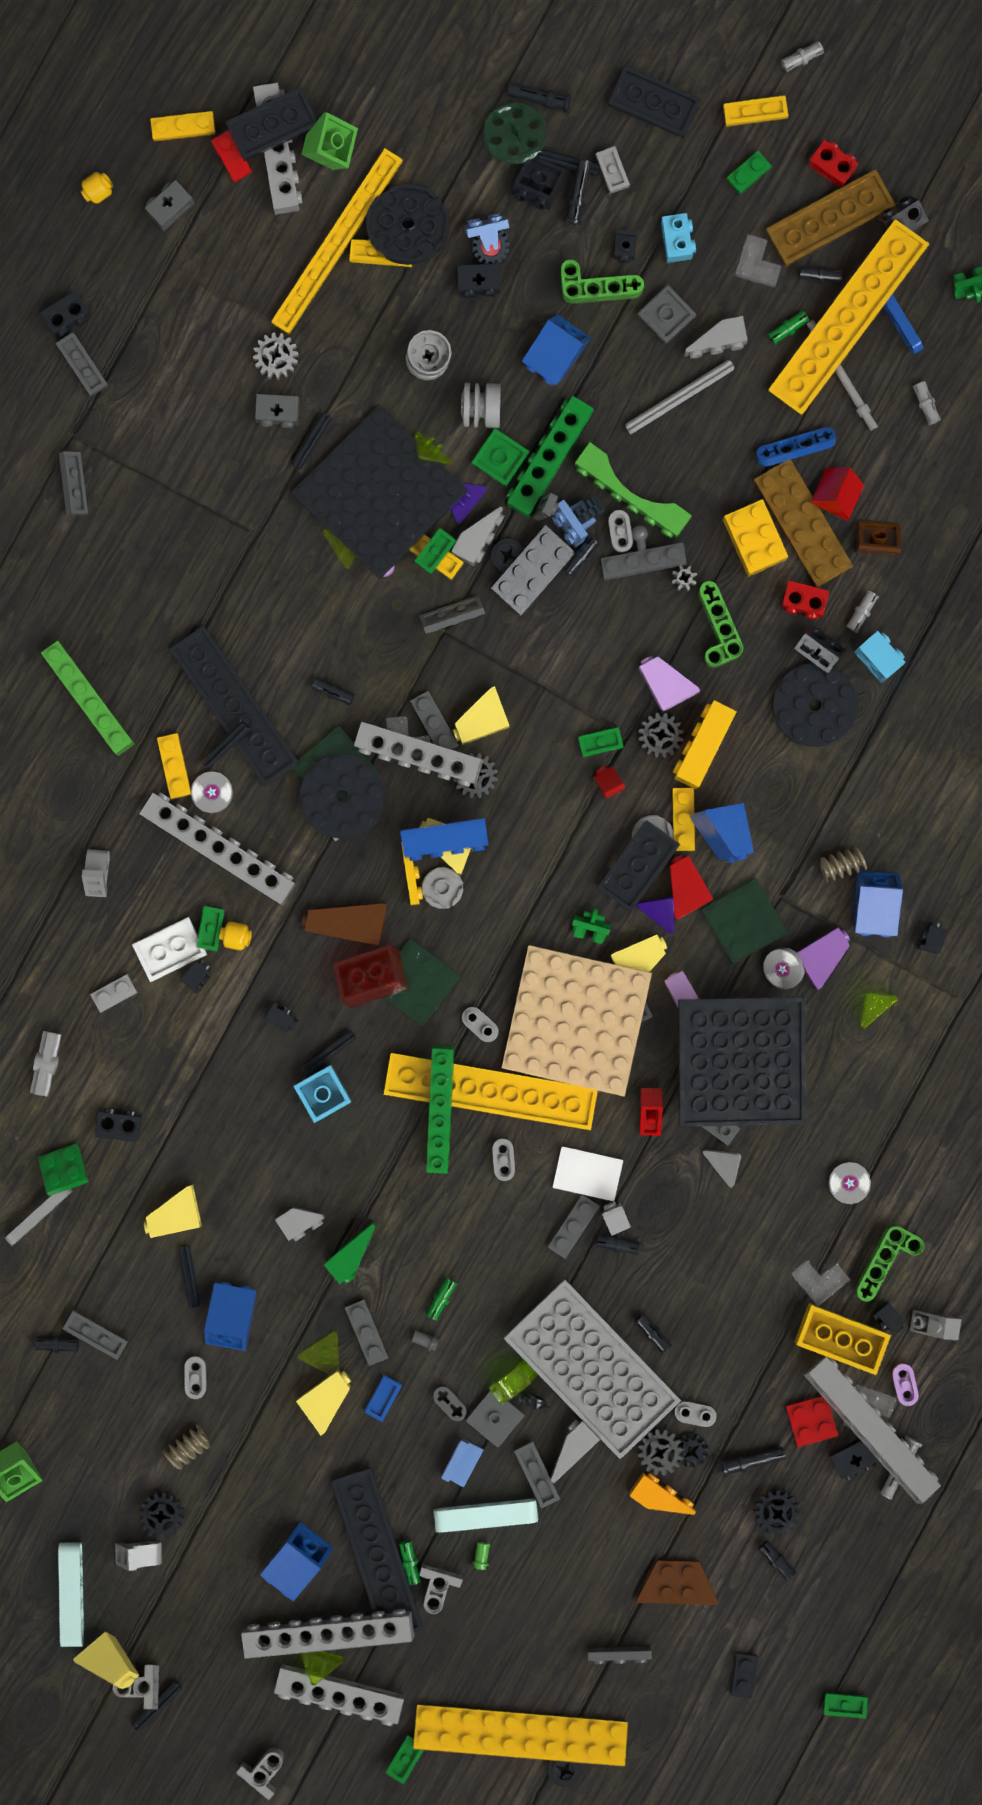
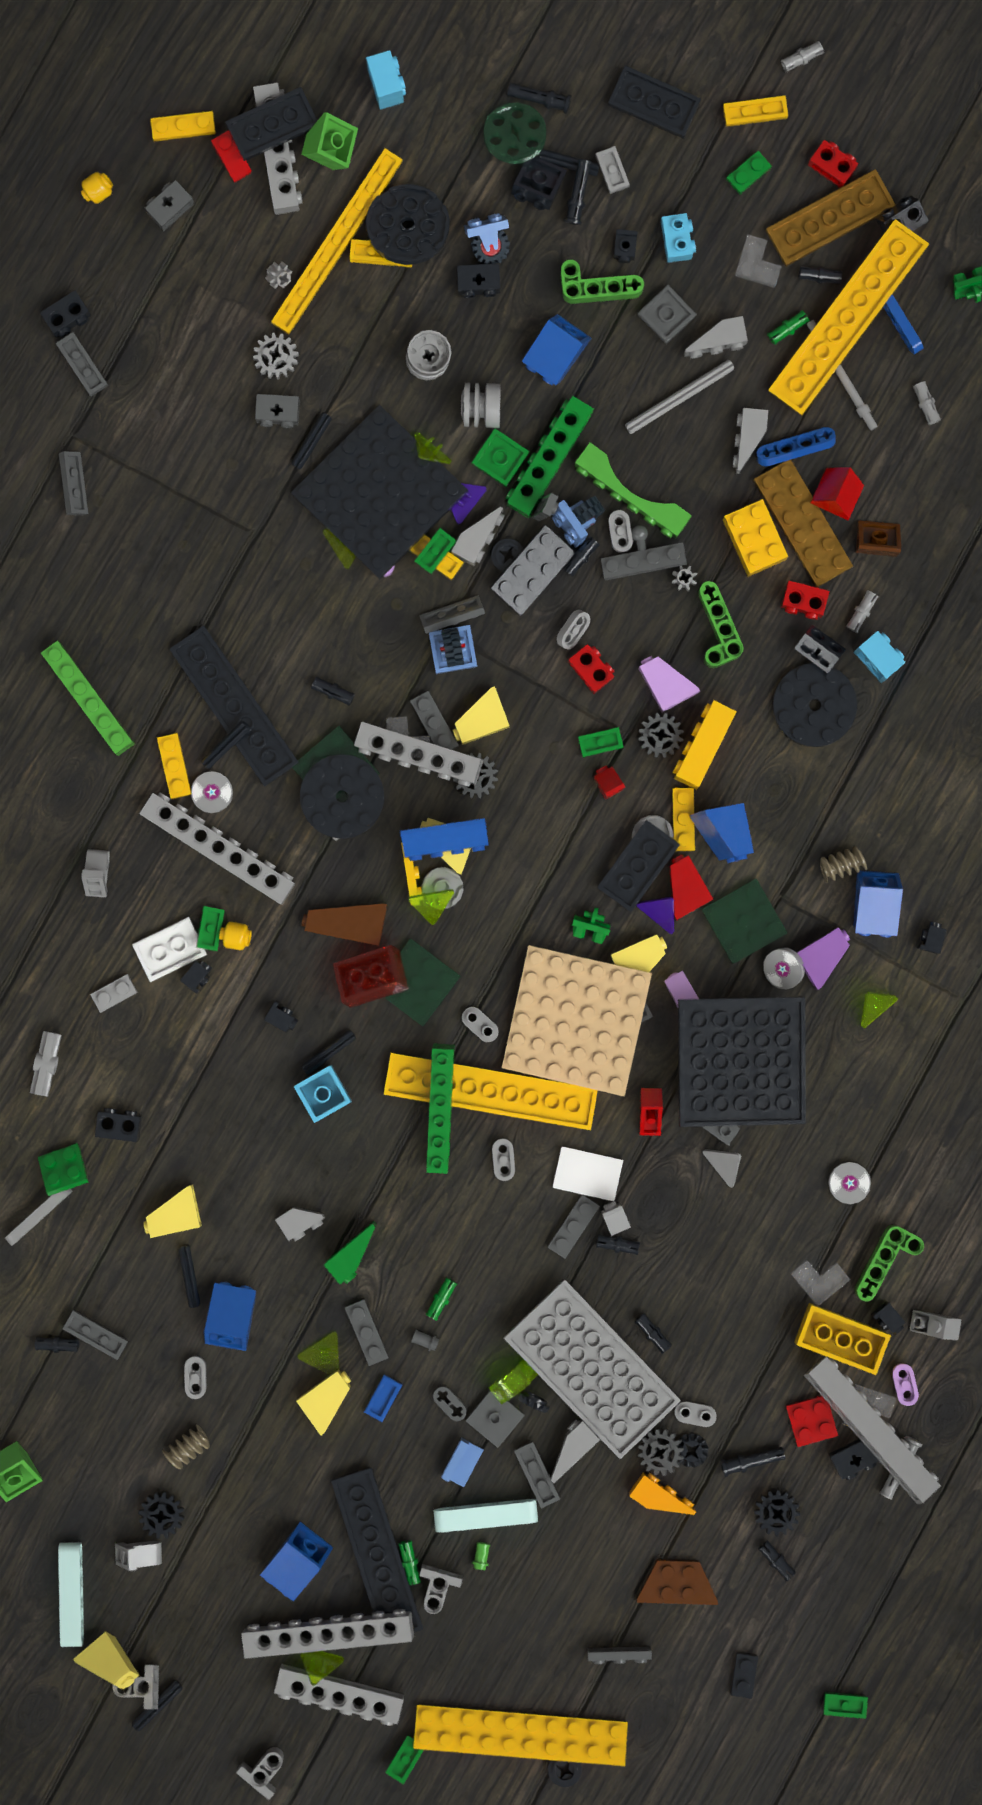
(278, 275): none -> light grey gear
(385, 81): none -> medium azure brick
(432, 904): none -> clear neon green piece
(453, 649): none -> medium blue plate
(573, 629): none -> light grey plate
(586, 671): none -> red brick
(752, 429): none -> light grey slope

